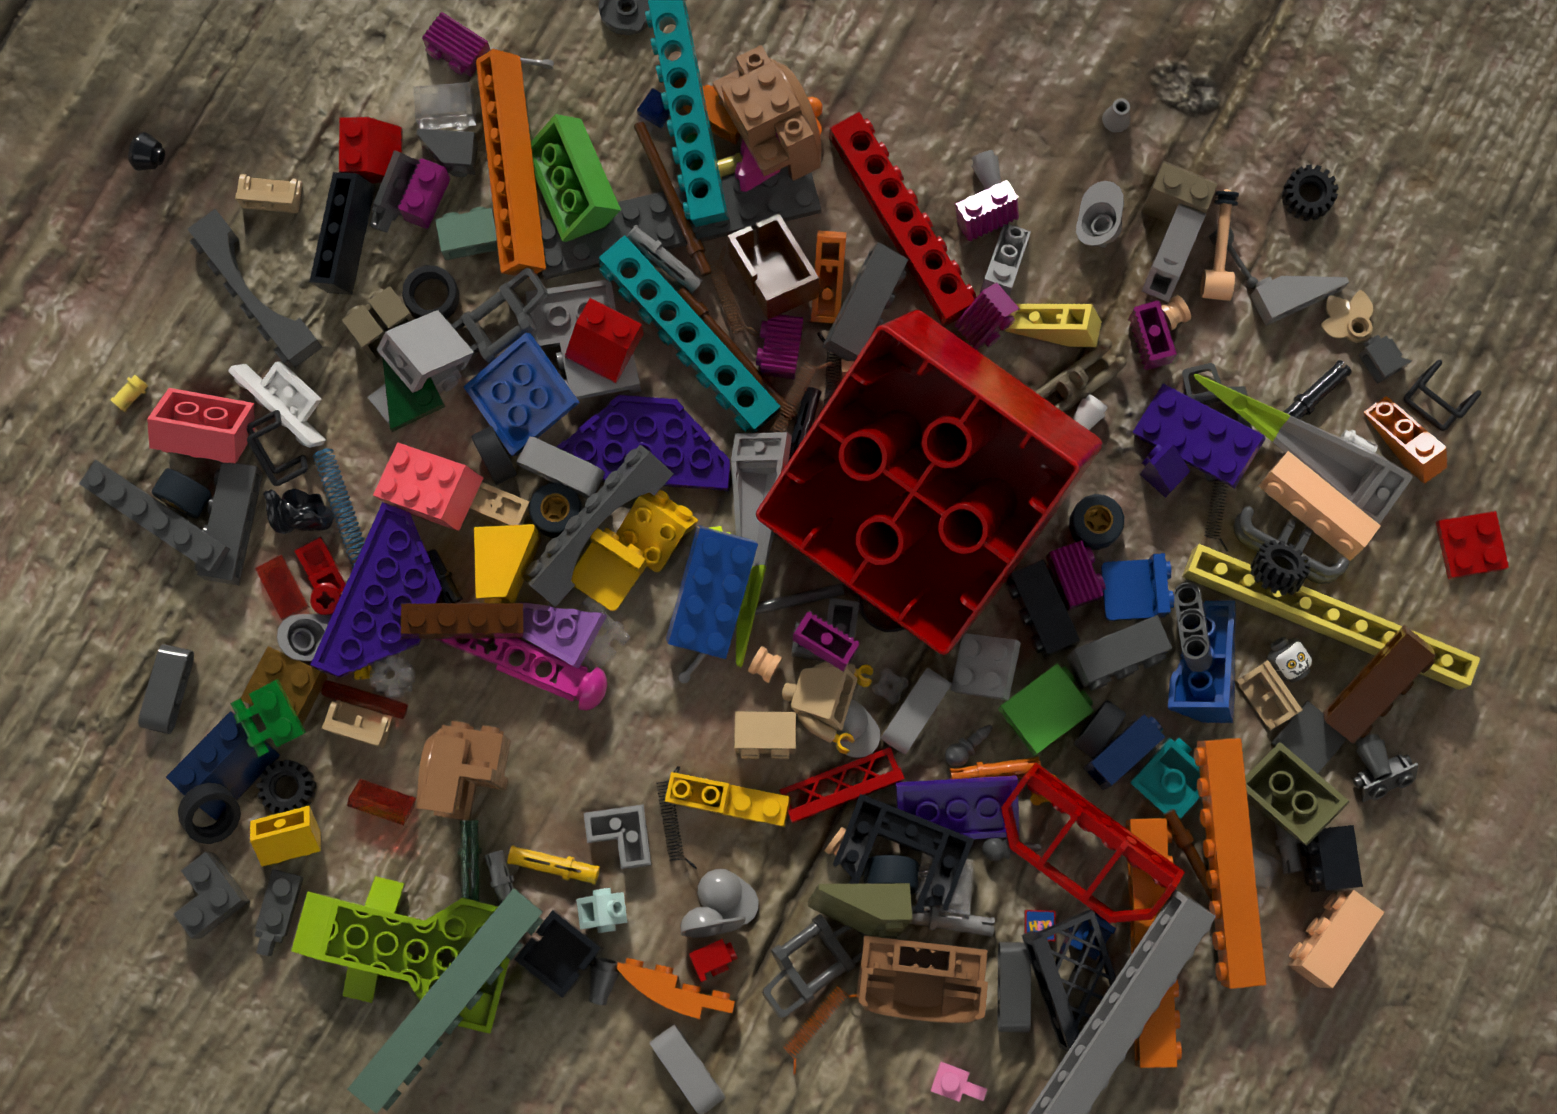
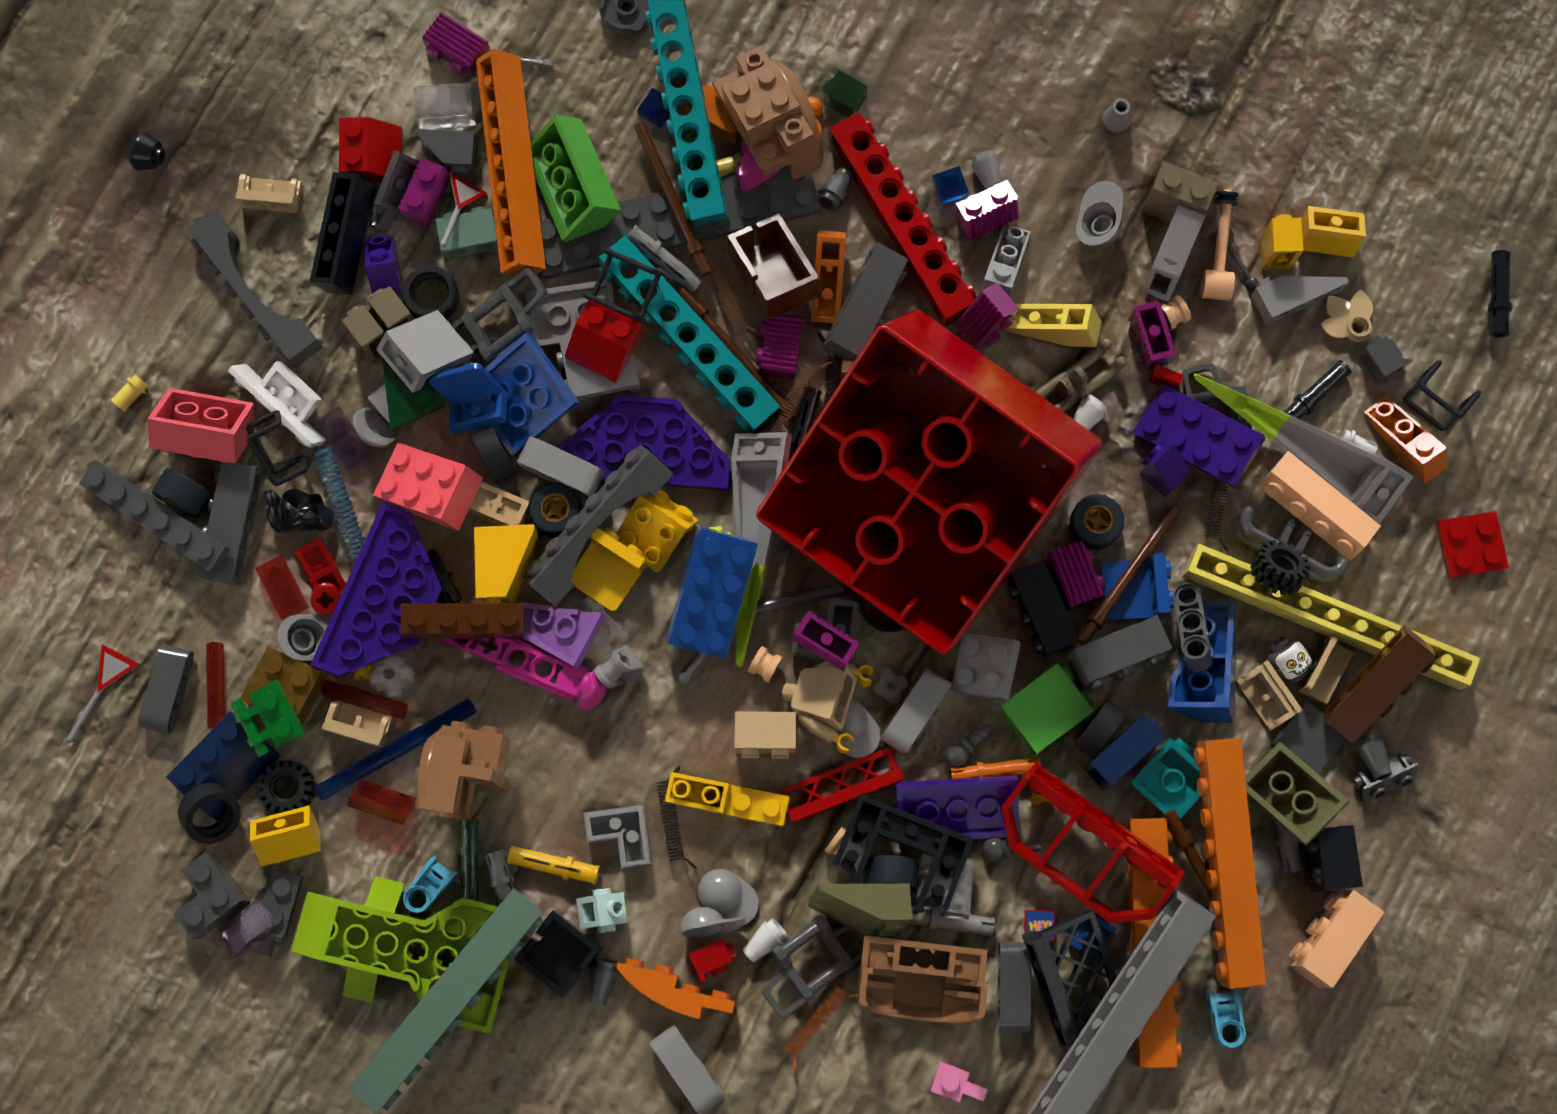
(112, 667): none -> light grey piece
(215, 683): none -> clear red axle
(247, 927): none -> clear purple slope
(343, 438): none -> clear purple slope
(372, 428): none -> light grey cap
(383, 264): none -> dark purple slope
(393, 750): none -> clear blue axle
(430, 885): none -> medium azure piece
(464, 194): none -> light grey piece
(473, 397): none -> blue bracket
(610, 254): none -> black piece
(619, 668): none -> light grey piece
(765, 939): none -> white cone
(835, 190): none -> dark grey cone
(844, 94): none -> clear green brick
(950, 185): none -> clear blue plate
(1098, 617): none -> reddish brown bar
(1163, 375): none -> red tile
(1224, 1015): none -> medium azure piece
(1281, 243): none -> yellow brick
(1321, 181): black tyre -> none
(1326, 671): none -> tan panel
(1332, 231): none -> yellow brick
(1500, 301): none -> black pin

